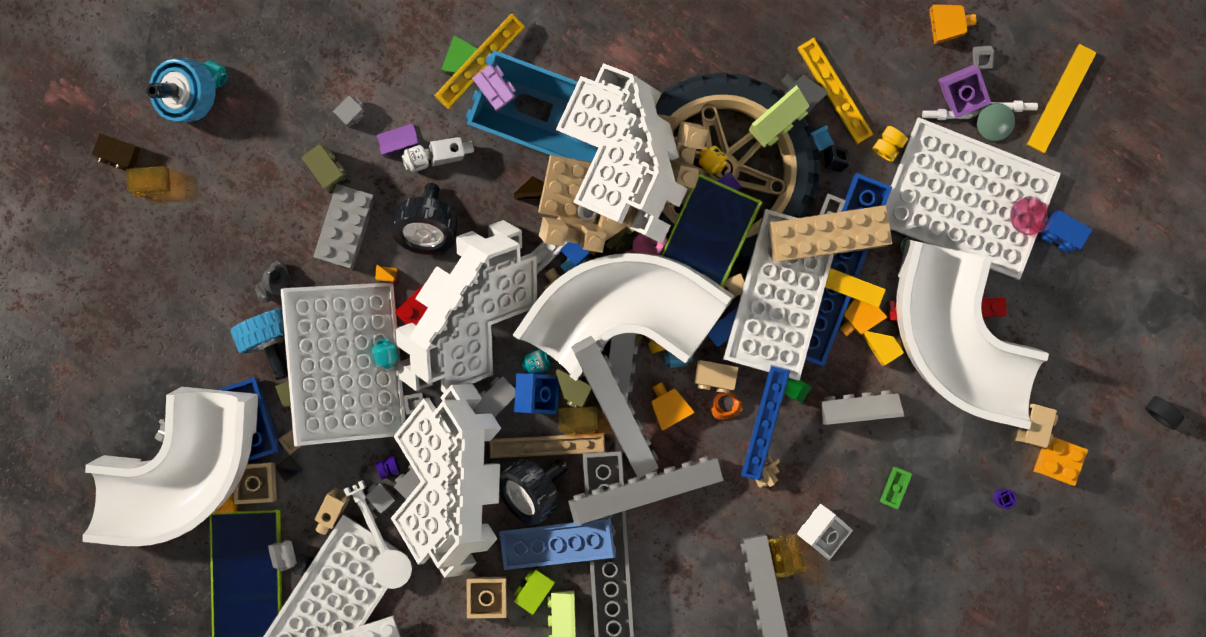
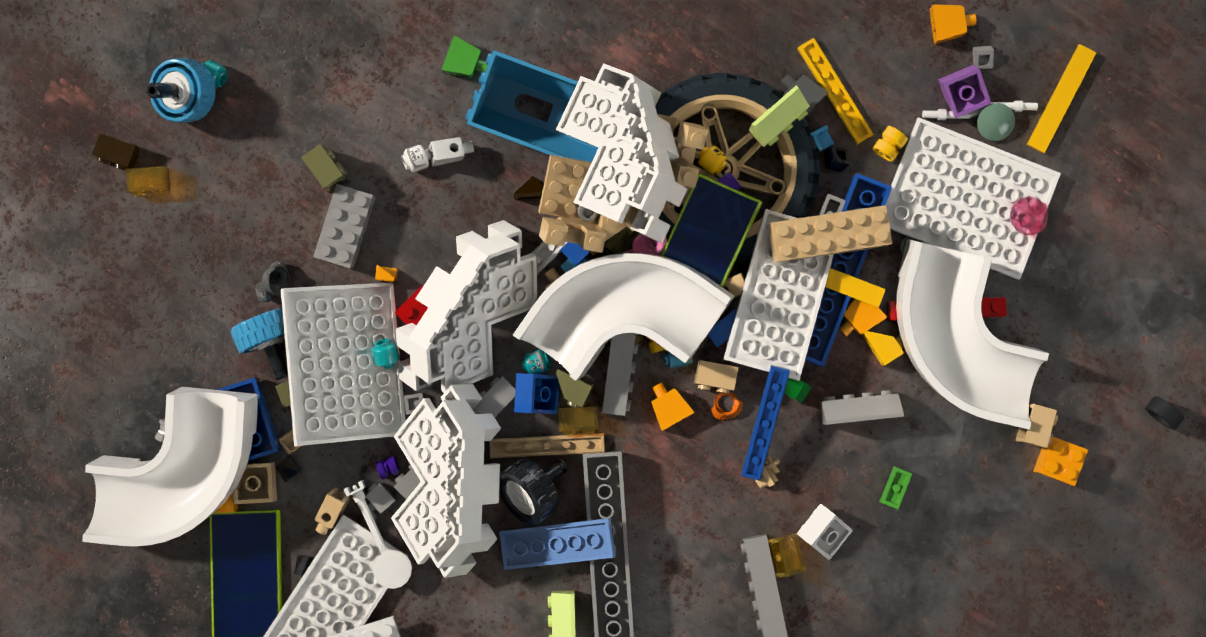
(282, 555): light grey brick -> none
(350, 111): light grey brick -> none
(397, 140): medium lavender panel -> none
(425, 223): black wheel -> none
(462, 79): yellow tile -> none
(487, 597): tan brick -> none
(494, 86): lavender brick -> none
(534, 590): lime brick -> none
(614, 406): light grey brick -> none
(645, 490): light grey brick -> none
(1000, 498): dark purple wheel -> none
(1065, 232): blue brick -> none

